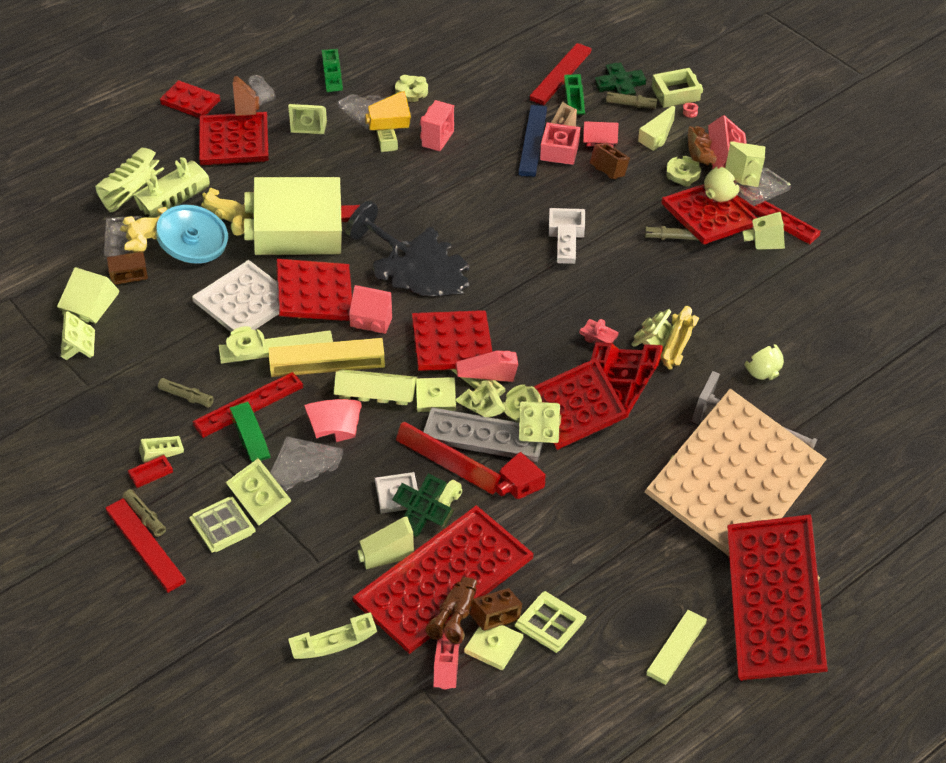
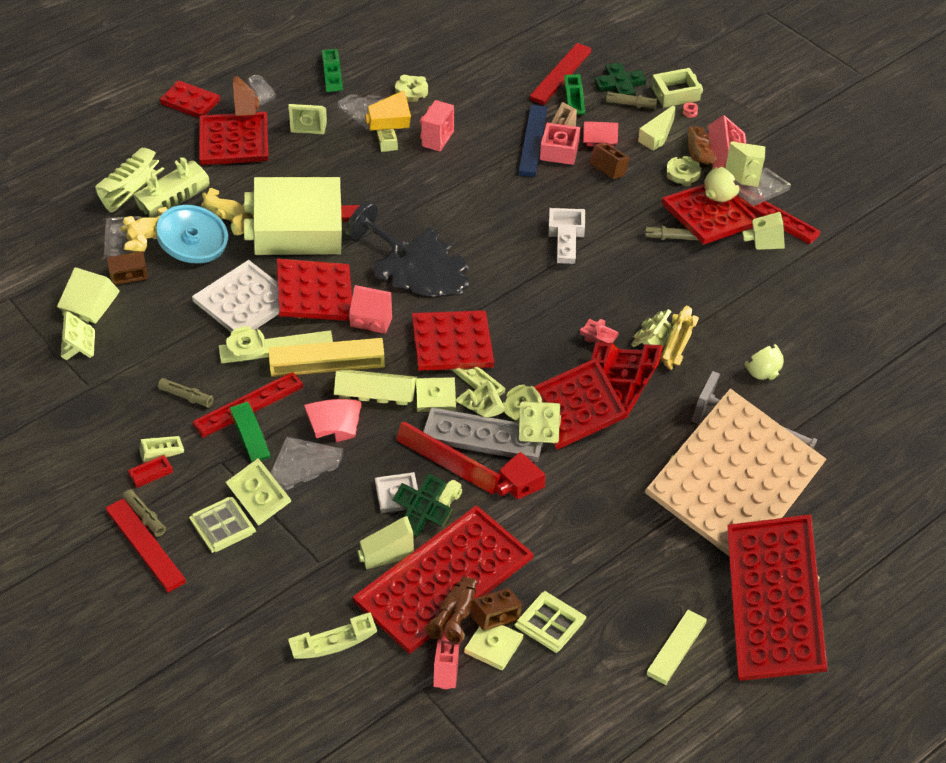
(489, 366): coral slope -> none

